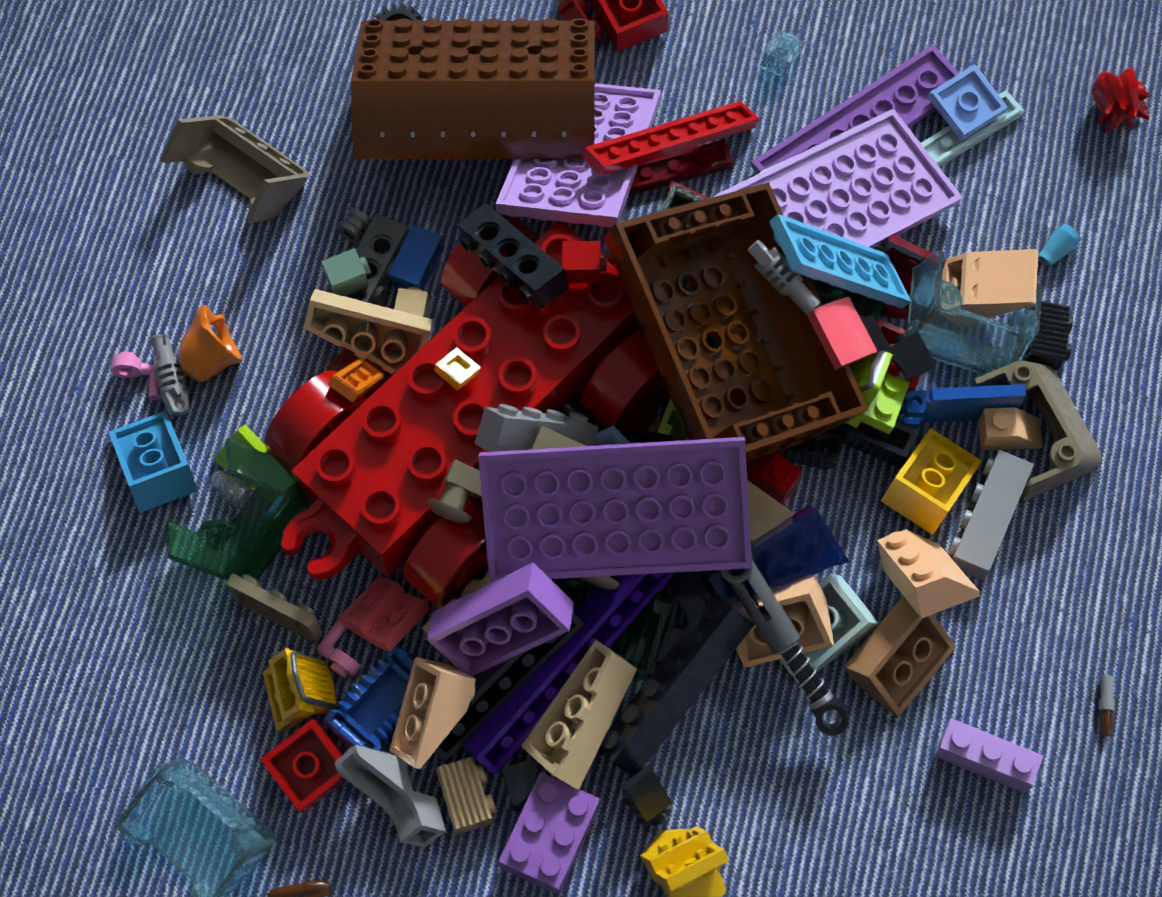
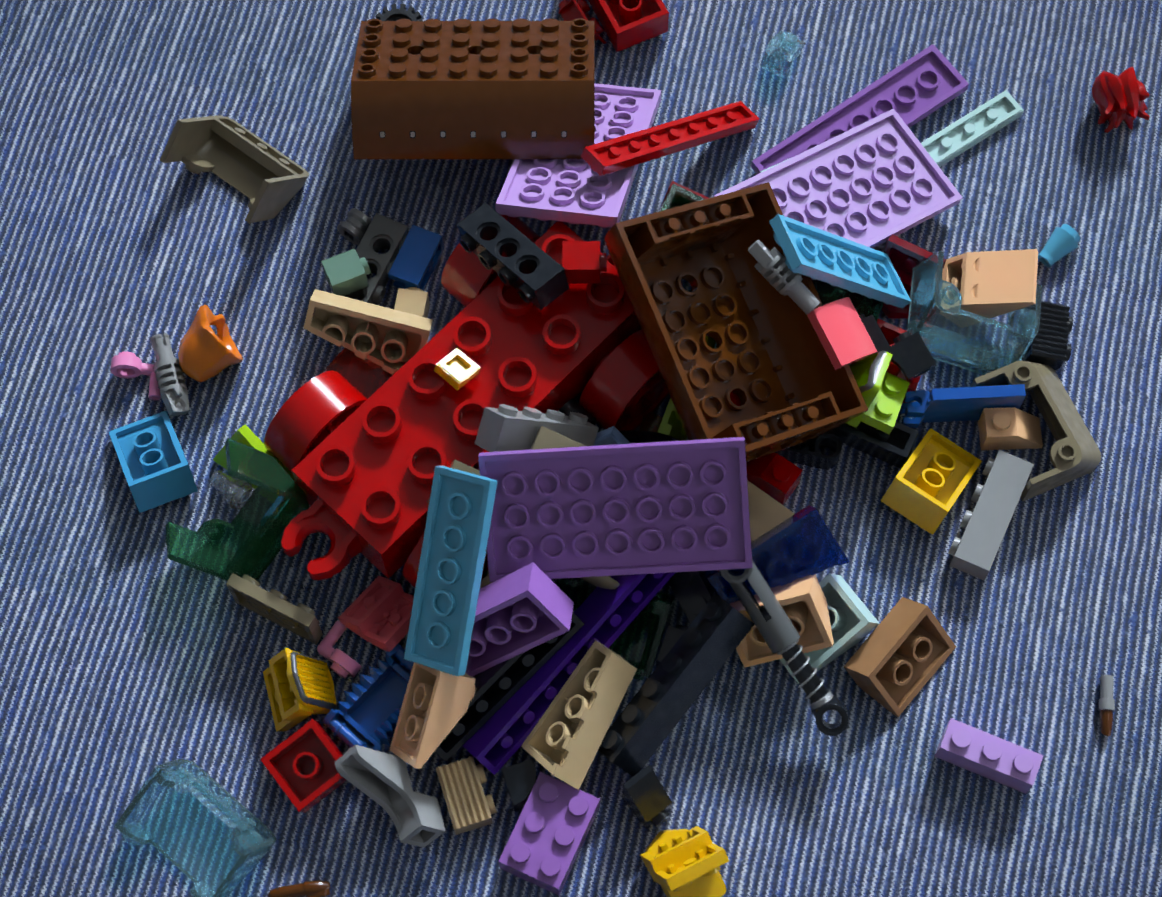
(356, 379): orange tile -> none
(450, 570): none -> medium azure plate
(682, 166): dark red tile -> none
(924, 573): light nougat slope -> none
(968, 102): light blue tile -> none

